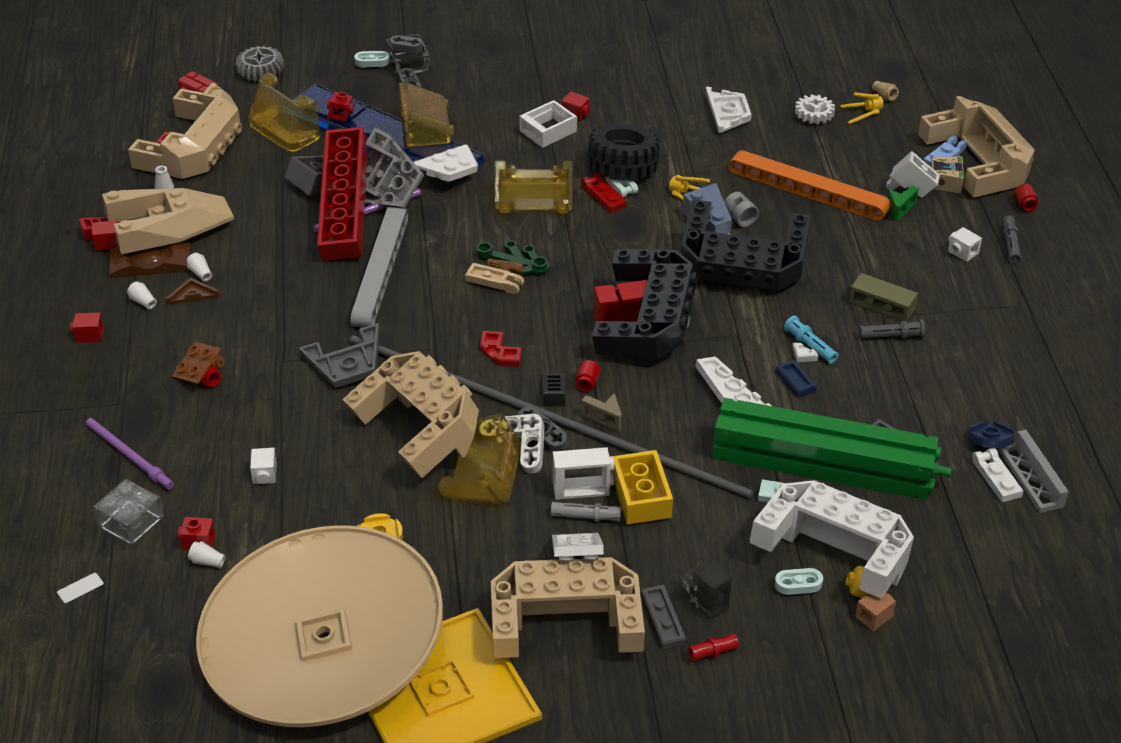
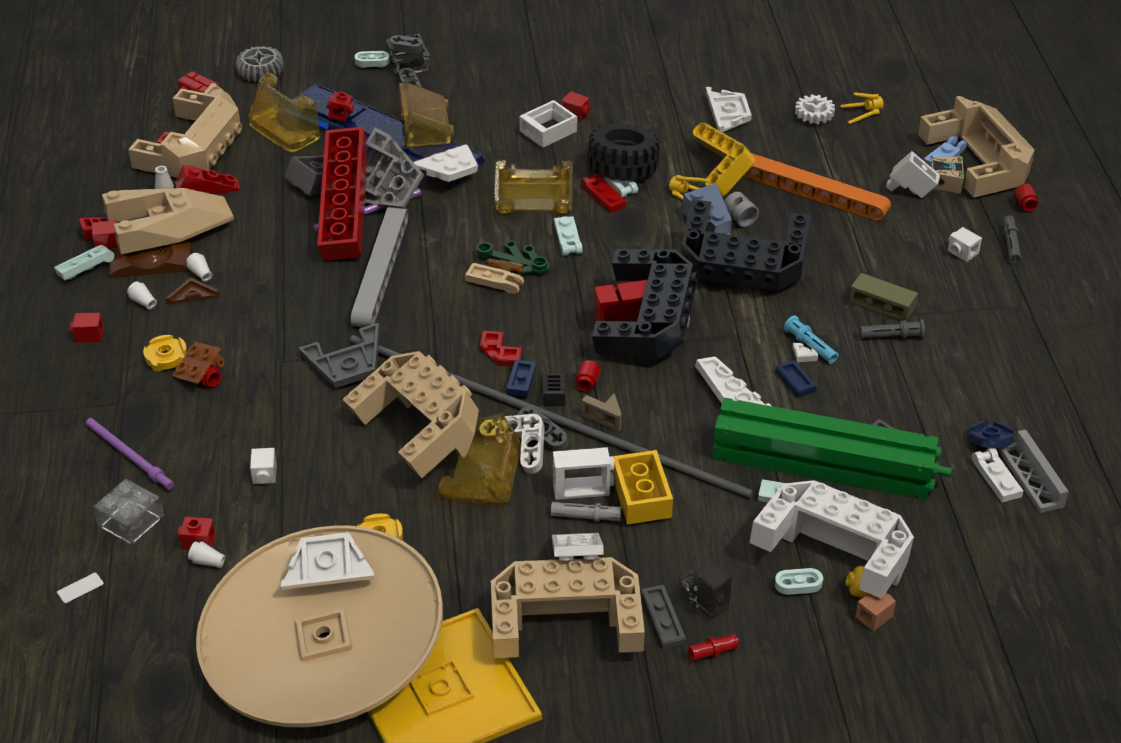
(84, 262): none -> light aqua plate
(157, 359): none -> yellow plate
(206, 181): none -> red slope
(326, 561): none -> white wing
(521, 378): none -> dark blue plate
(567, 235): none -> light aqua plate
(736, 157): none -> yellow beam
(886, 90): tan cone -> none
(902, 202): green slope -> none

